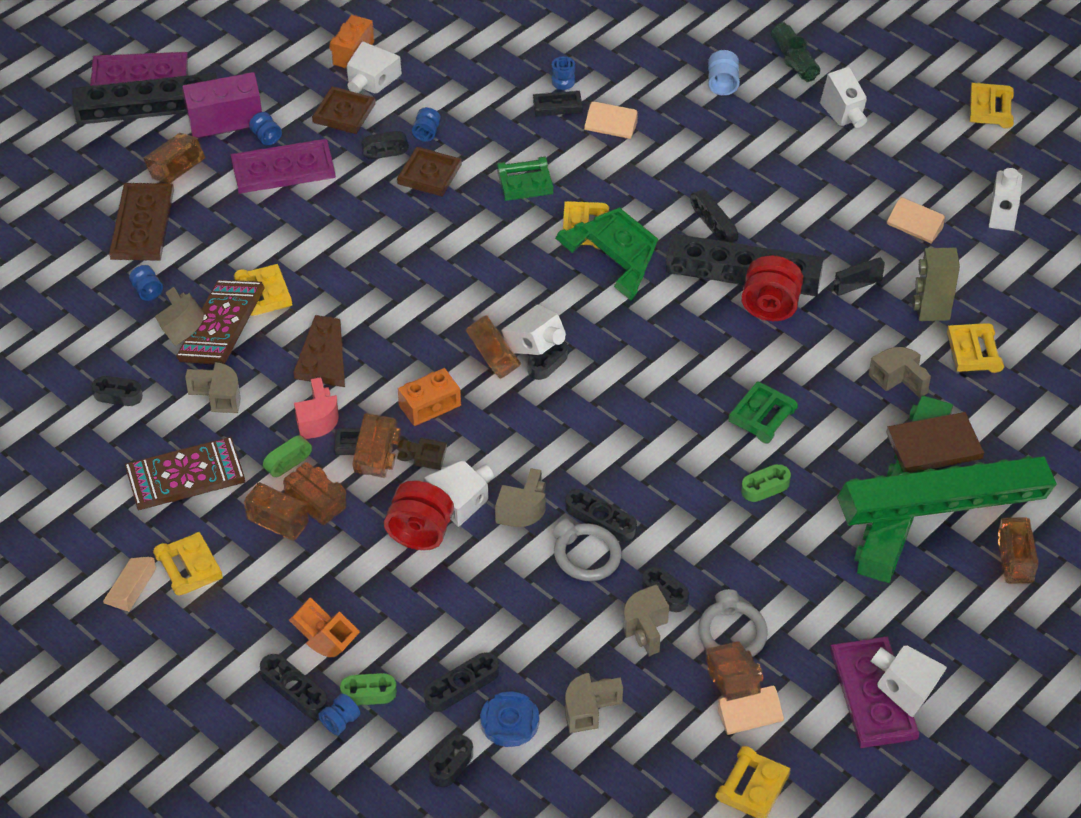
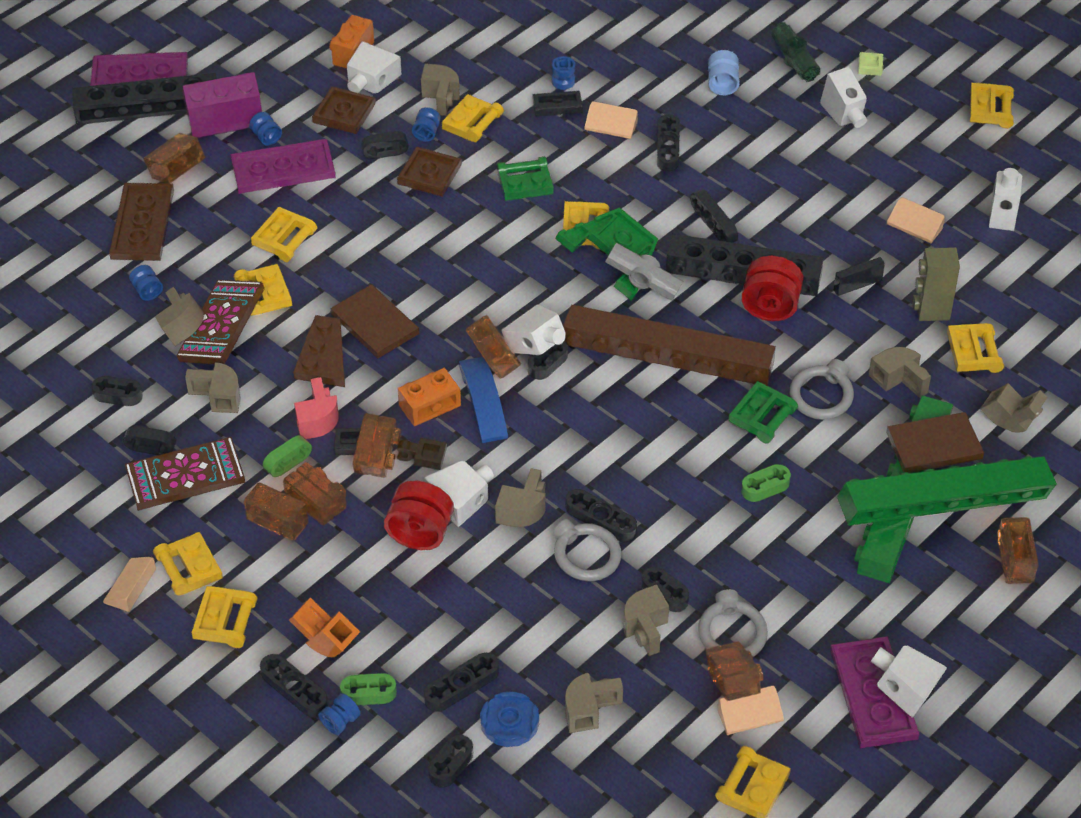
(149, 440): none -> black beam
(215, 612): none -> yellow plate
(278, 228): none -> yellow plate
(375, 321): none -> reddish brown tile
(442, 84): none -> dark tan brick
(467, 114): none -> yellow plate
(484, 399): none -> blue slope
(644, 271): none -> light grey piece
(663, 149): none -> black beam
(669, 345): none -> reddish brown brick
(835, 373): none -> light grey piece
(870, 63): none -> yellowish green tile
(1012, 411): none -> dark tan brick

